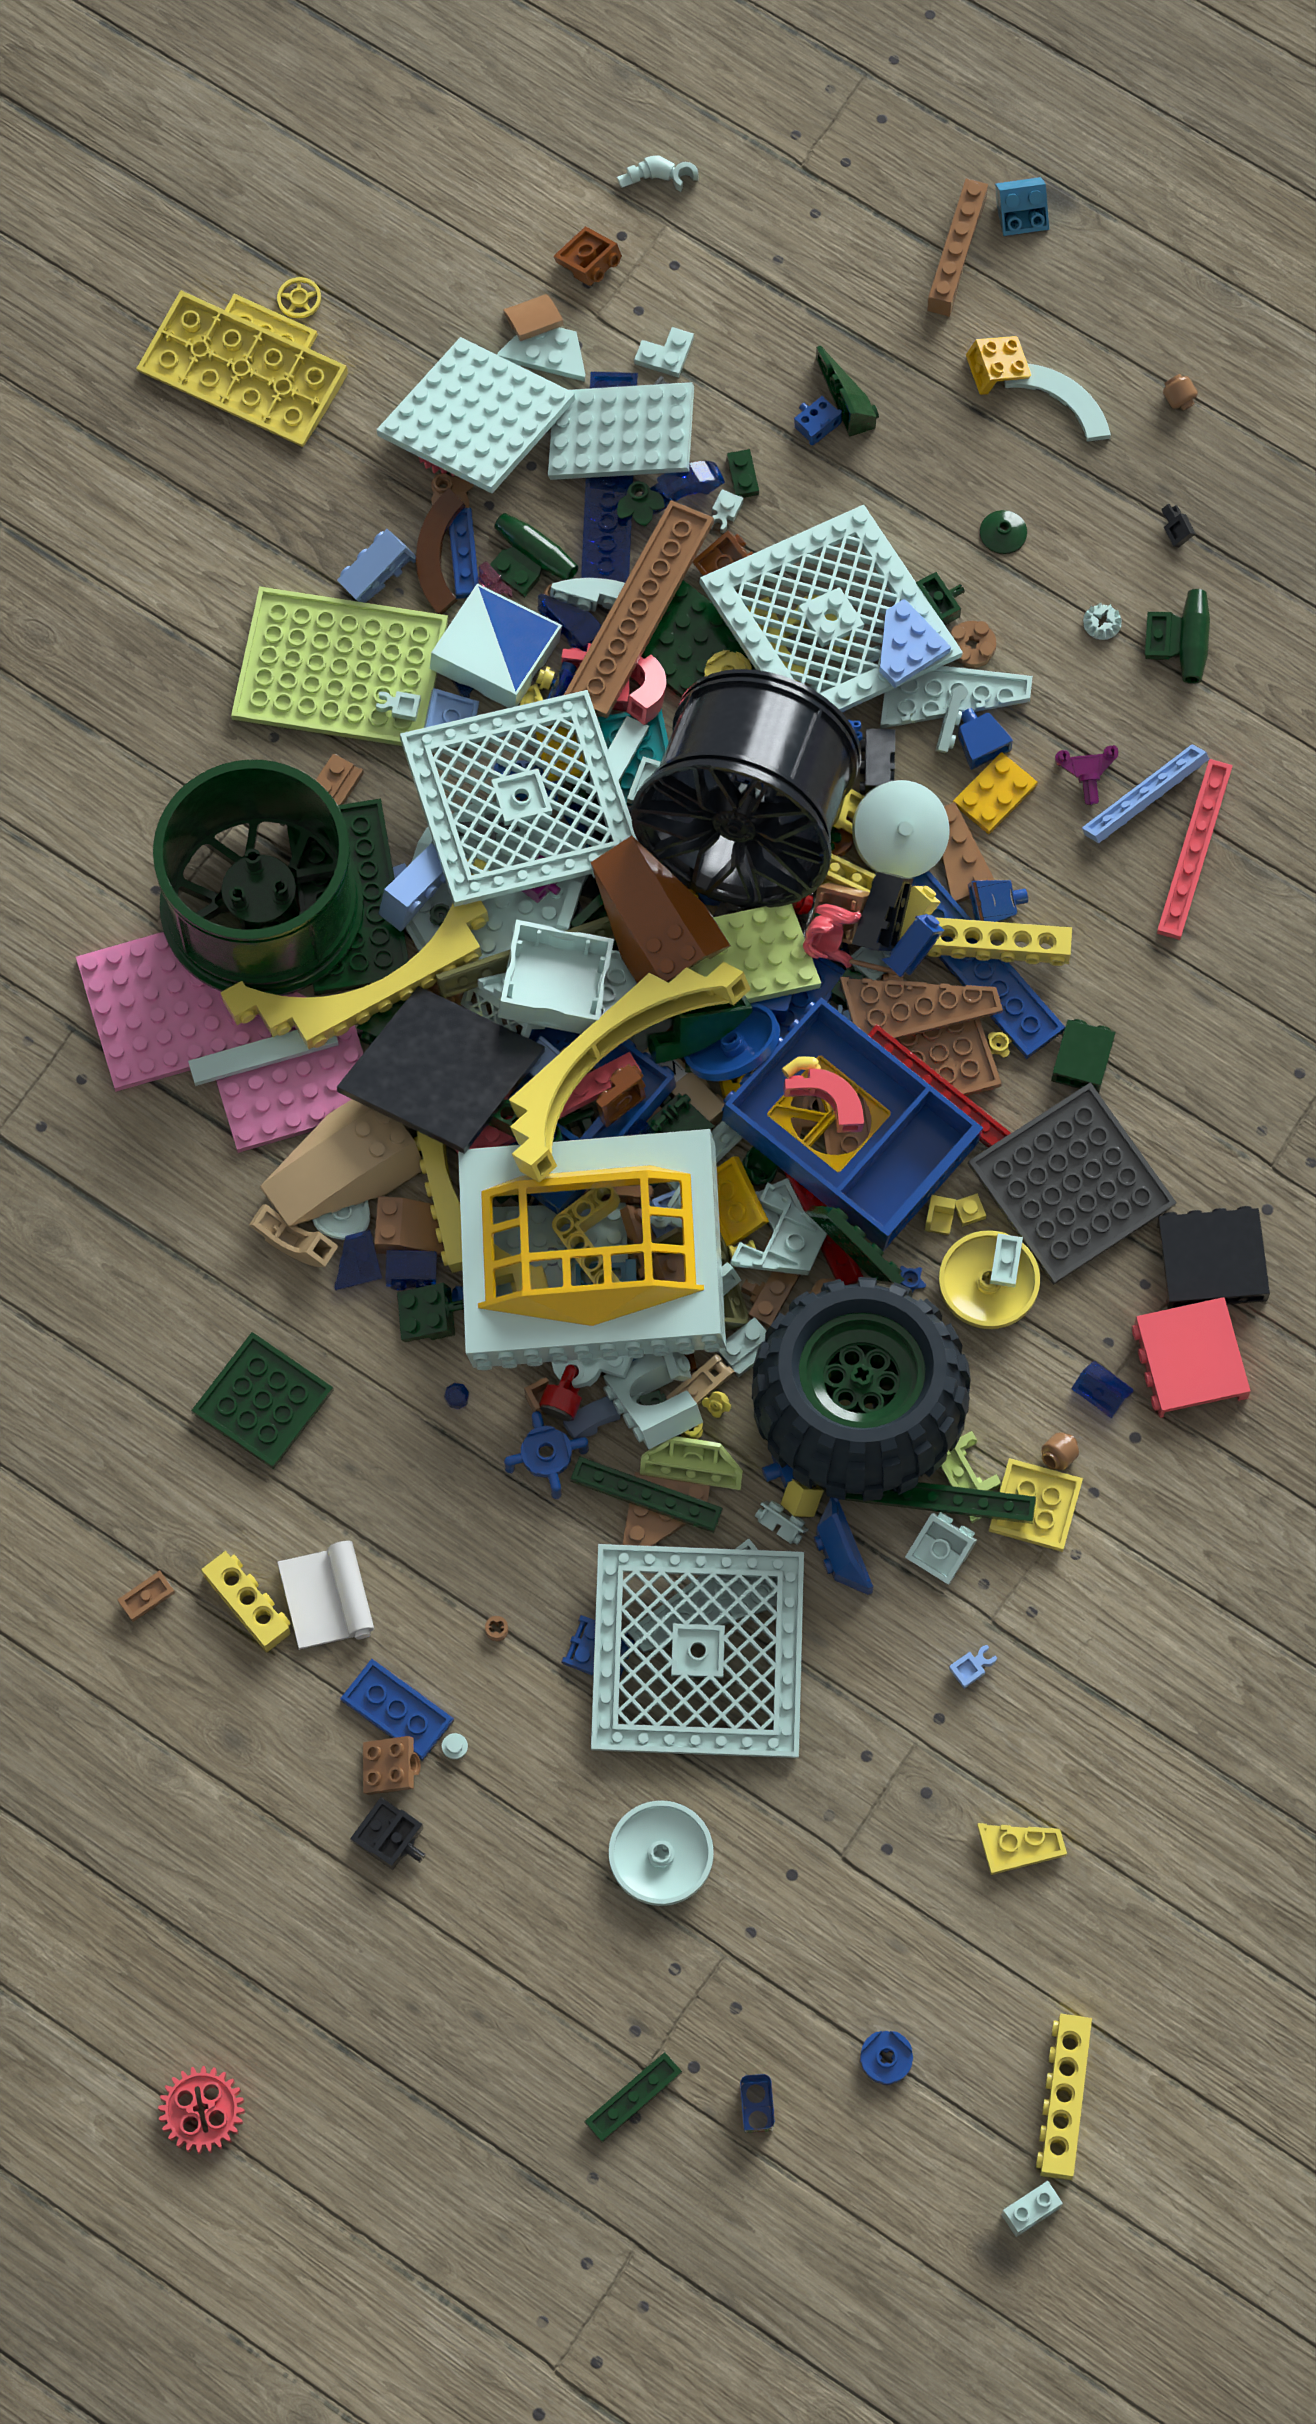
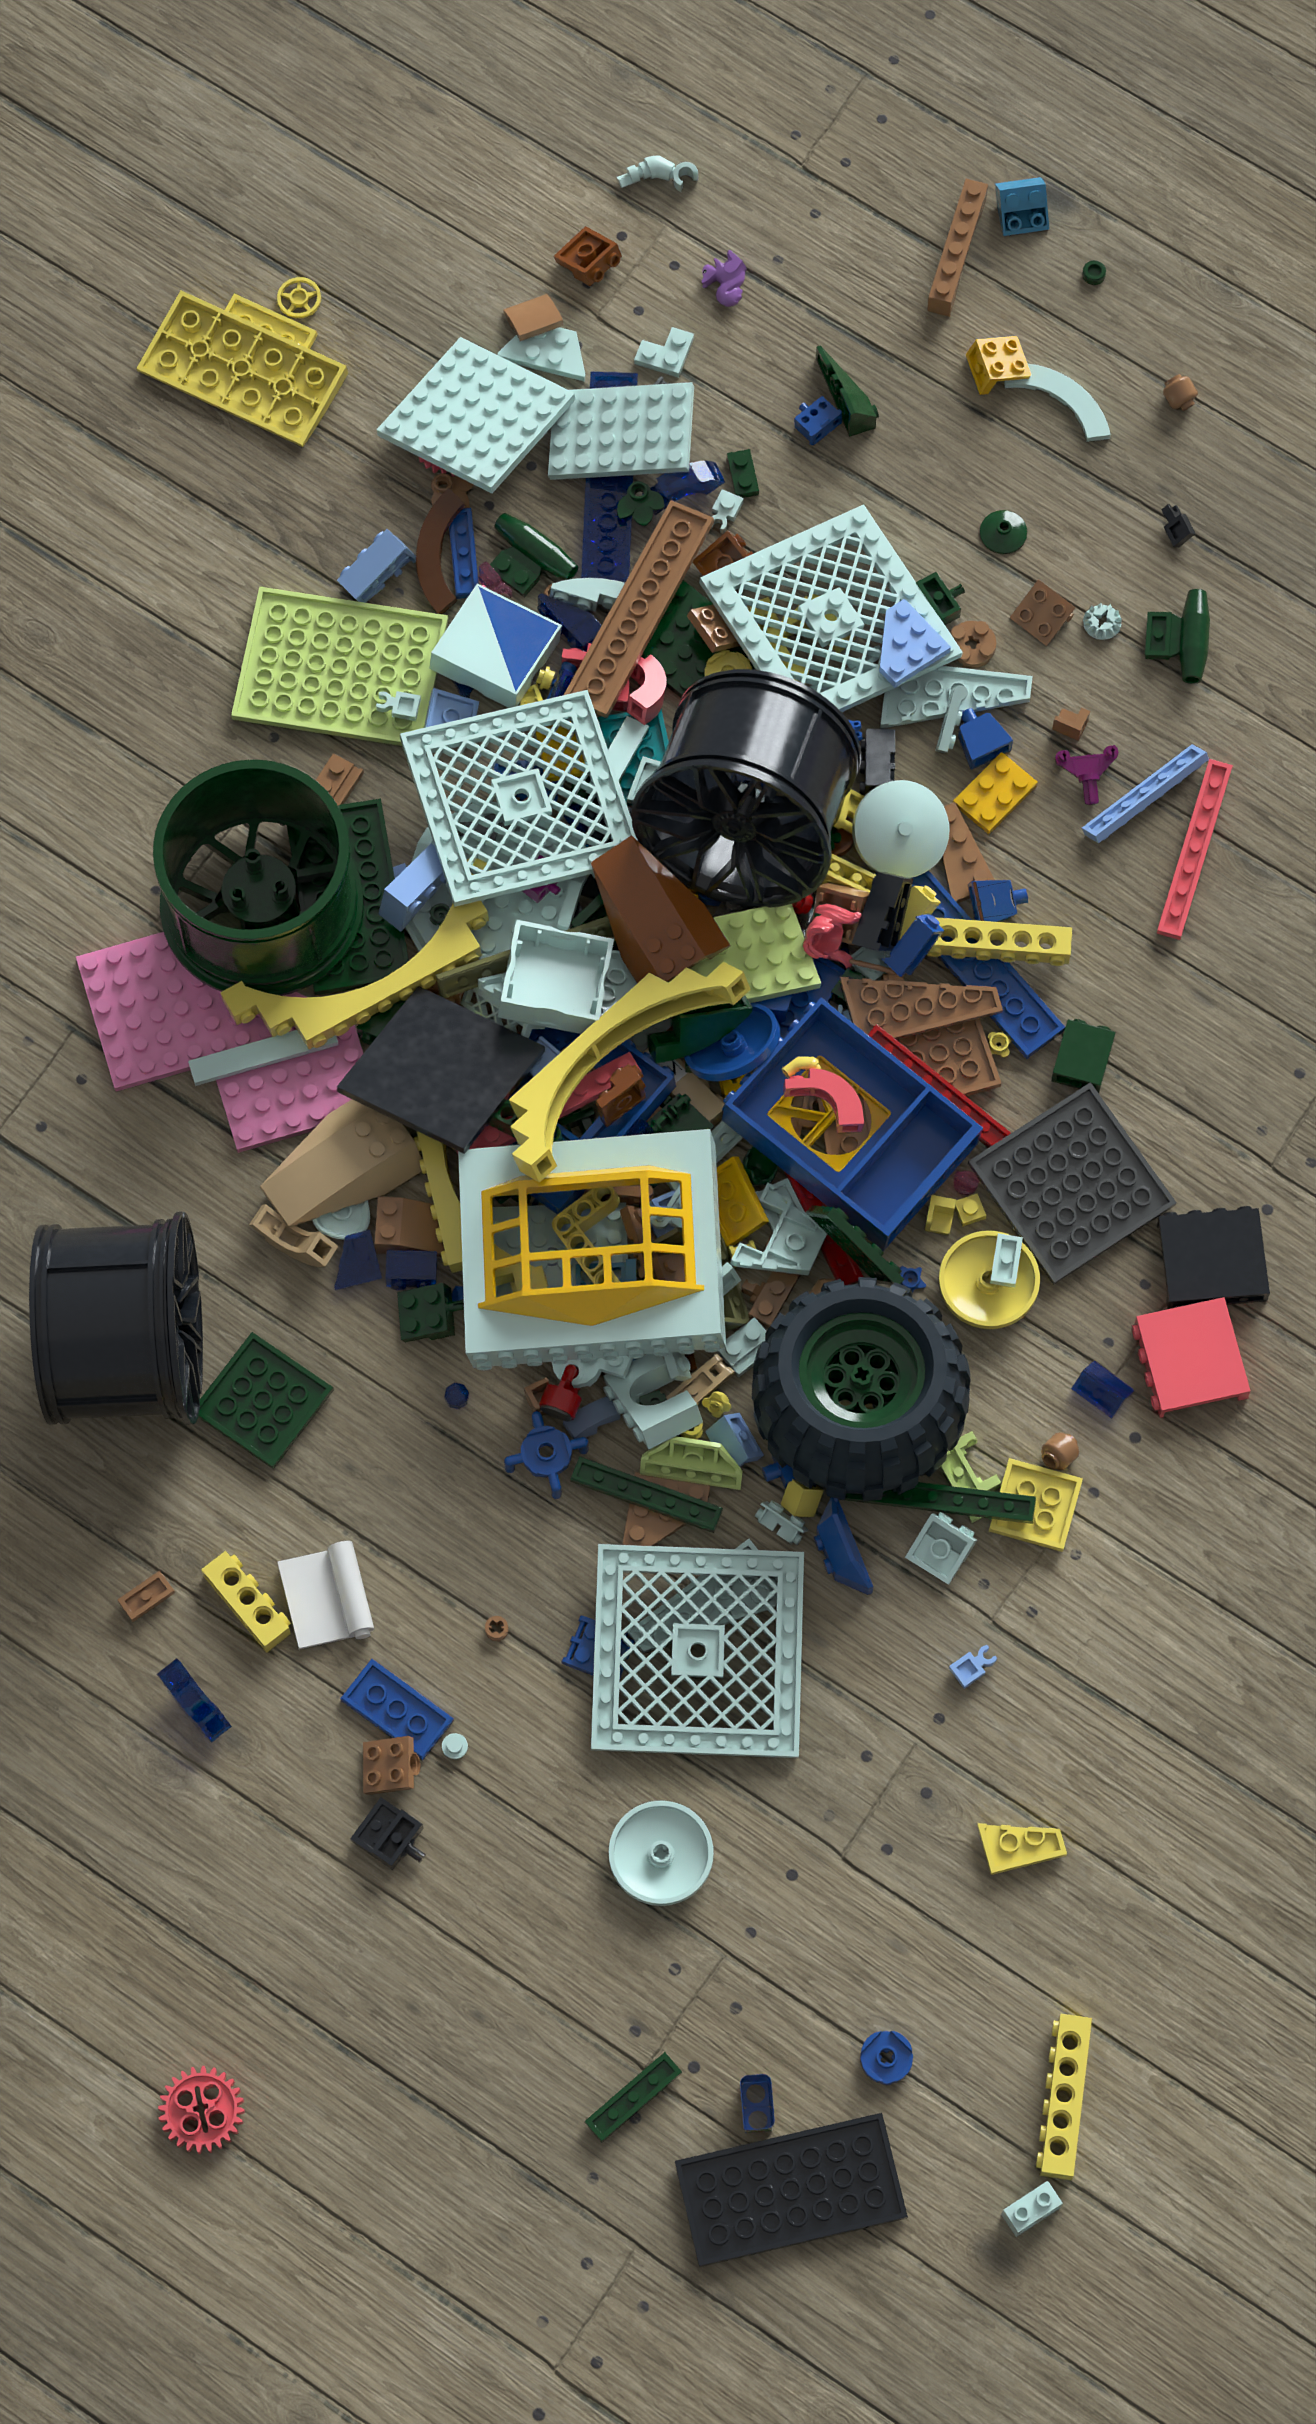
(116, 1321): none -> black wheel
(193, 1701): none -> clear blue arch
(712, 628): none -> medium nougat plate
(729, 275): none -> medium lavender animal
(735, 1438): none -> light blue panel
(790, 2189): none -> black plate
(965, 1182): none -> clear pink plate
(1043, 612): none -> medium nougat hinge
(1071, 723): none -> medium nougat panel
(1094, 272): none -> dark green tile

